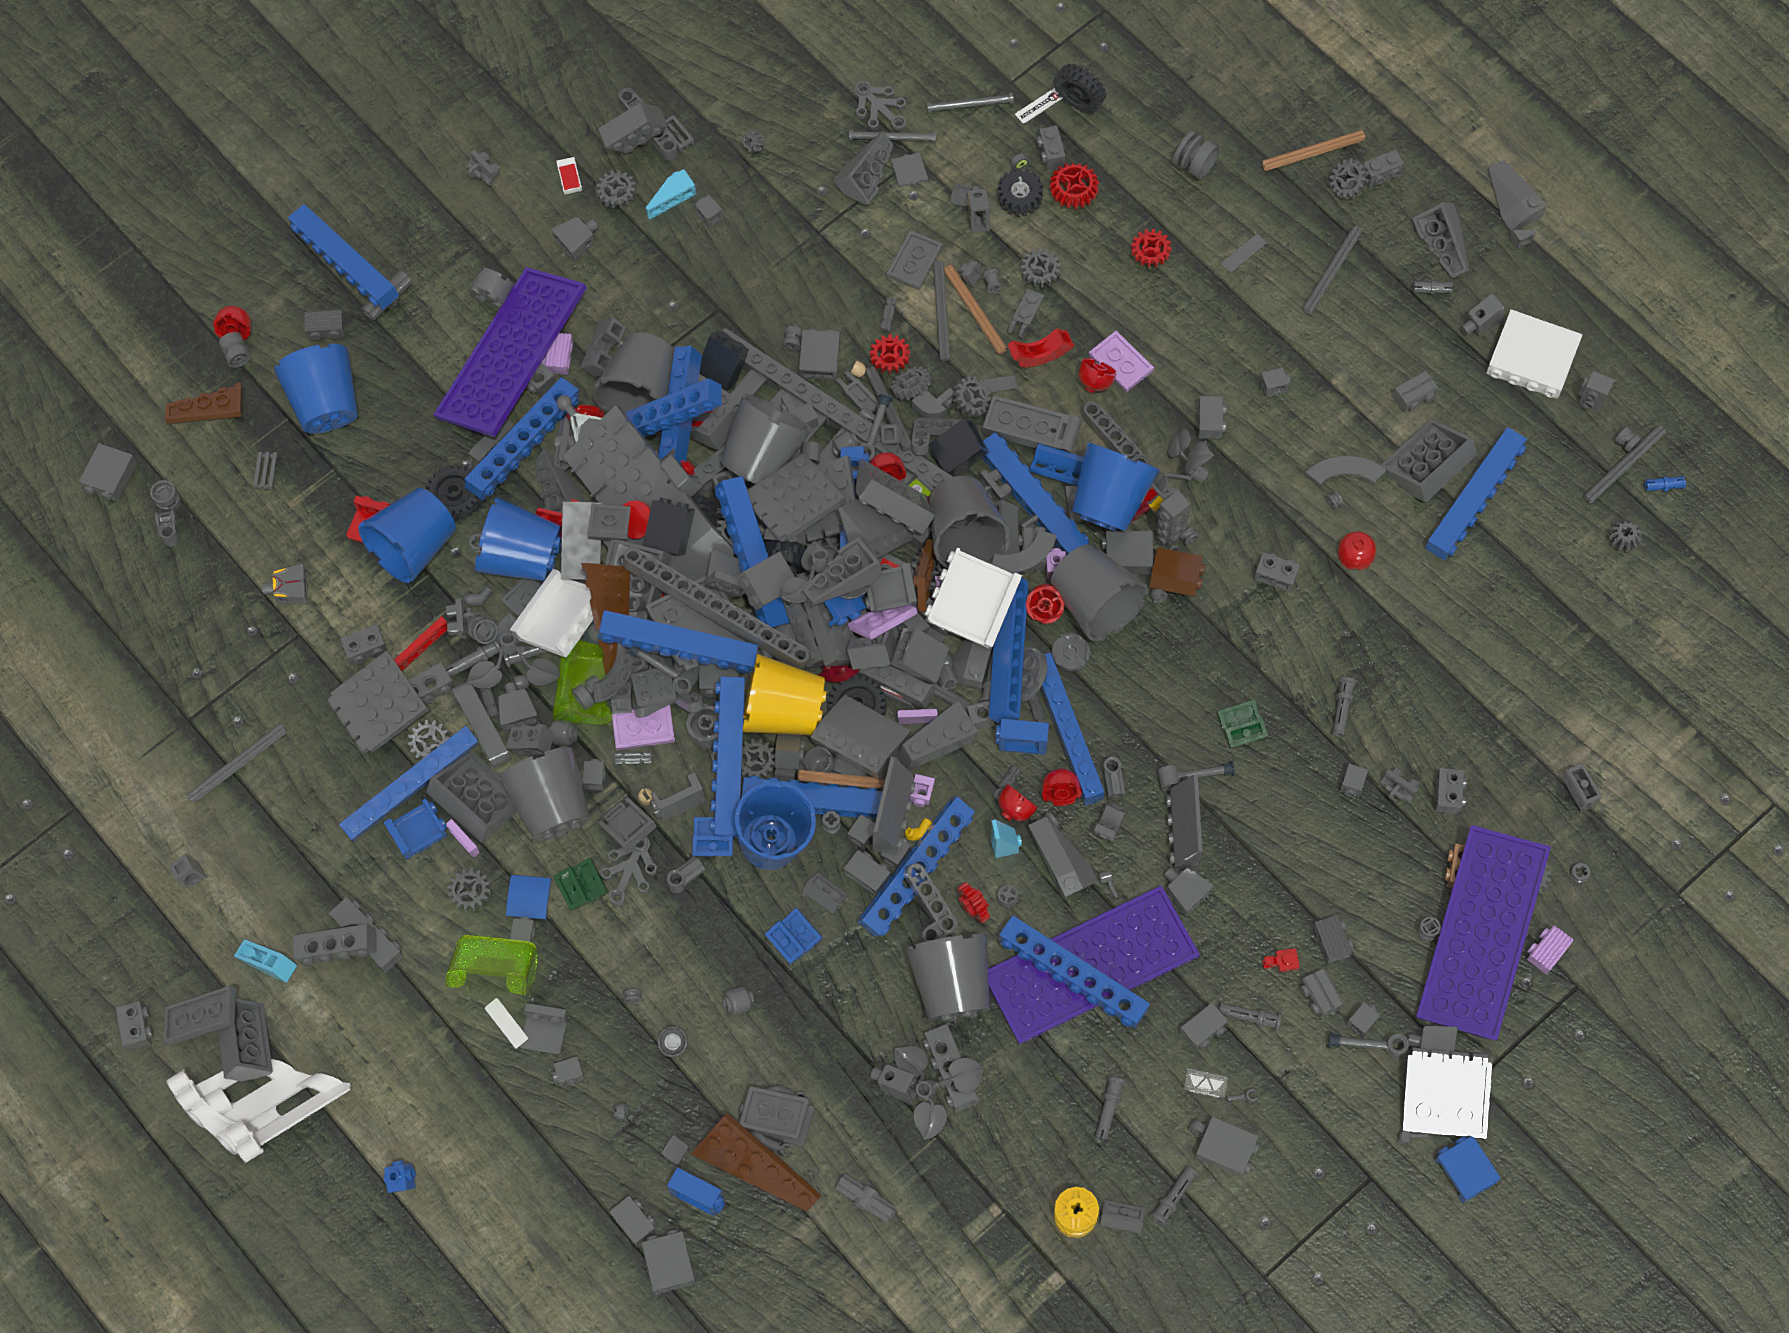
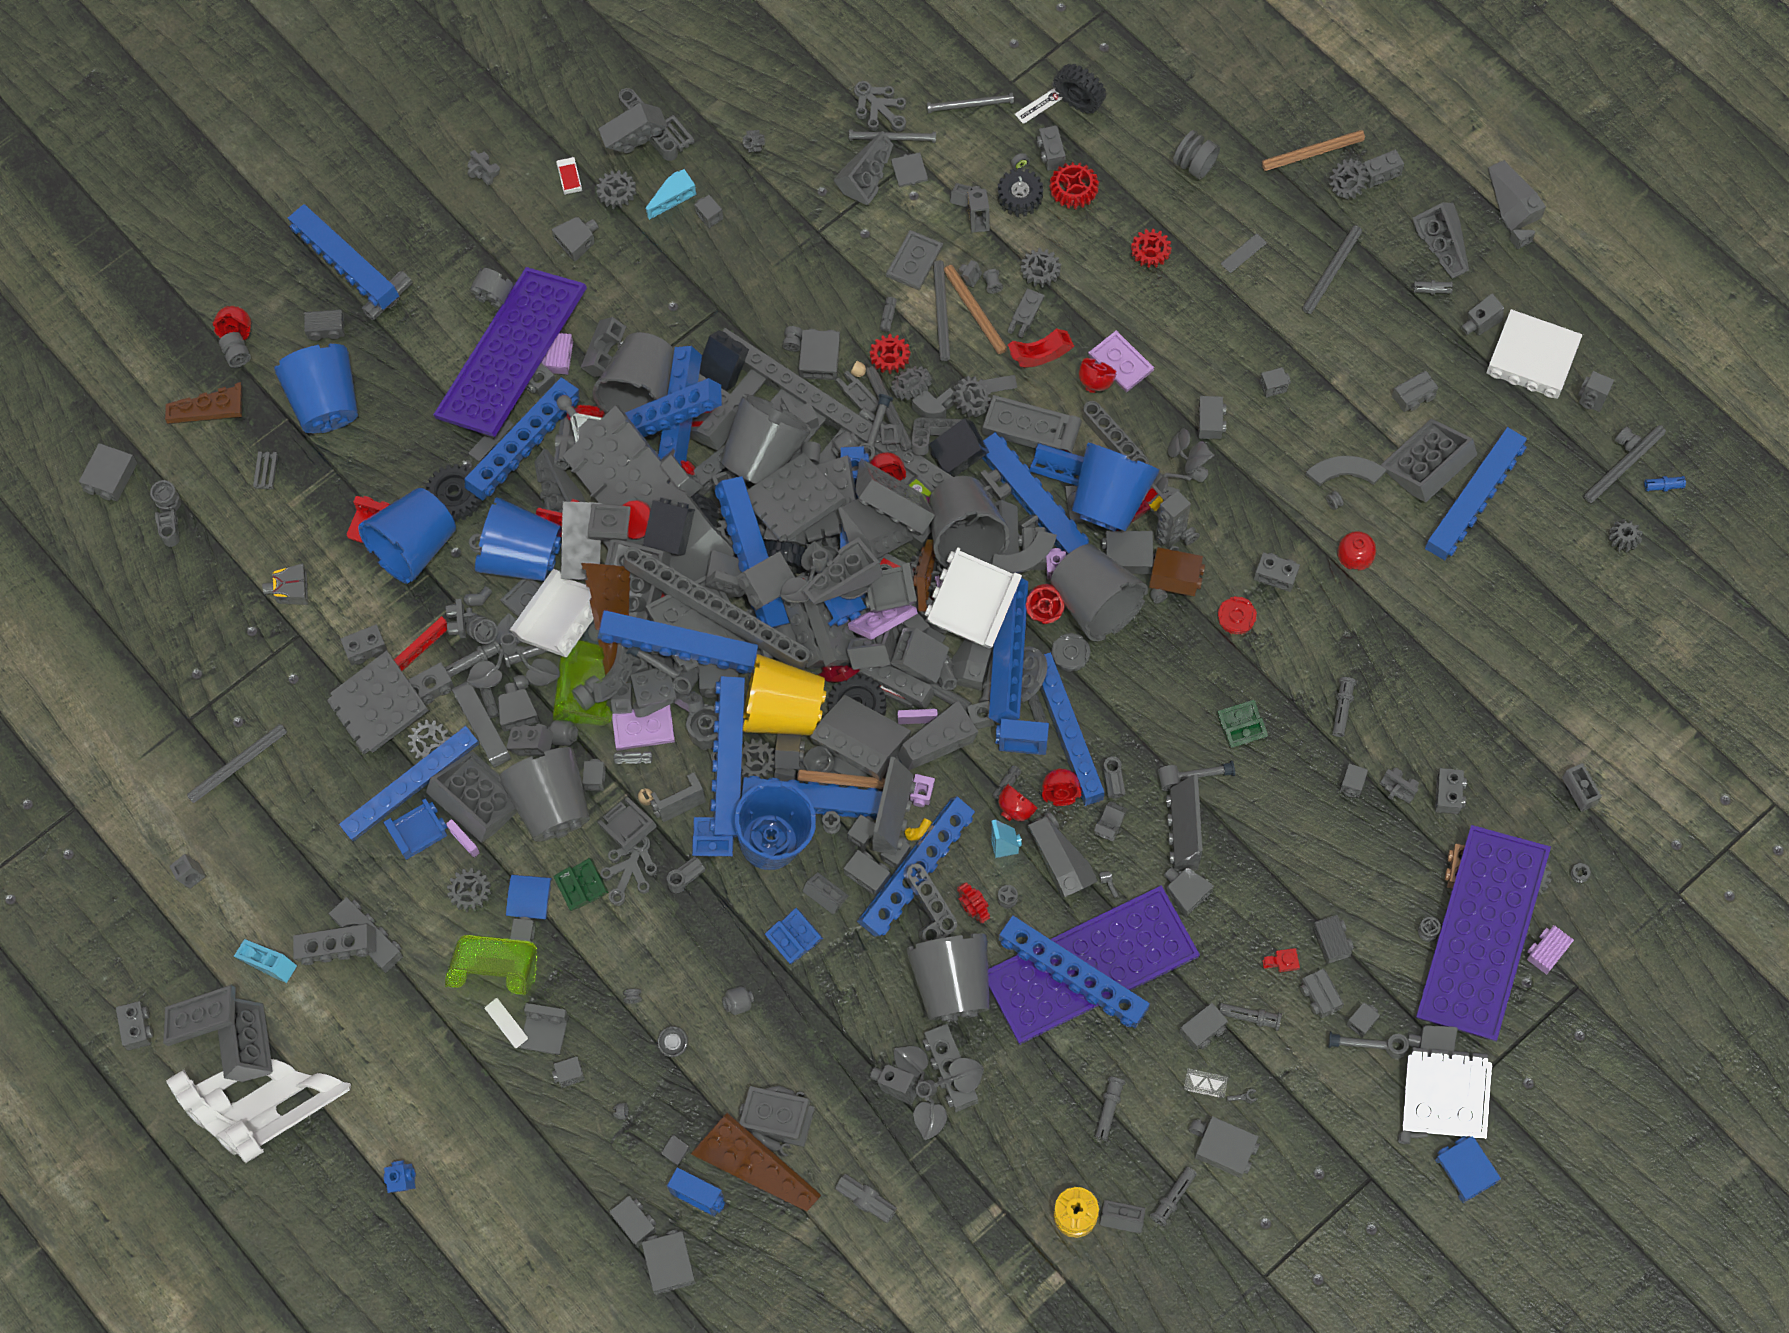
(1237, 615): none -> red tile

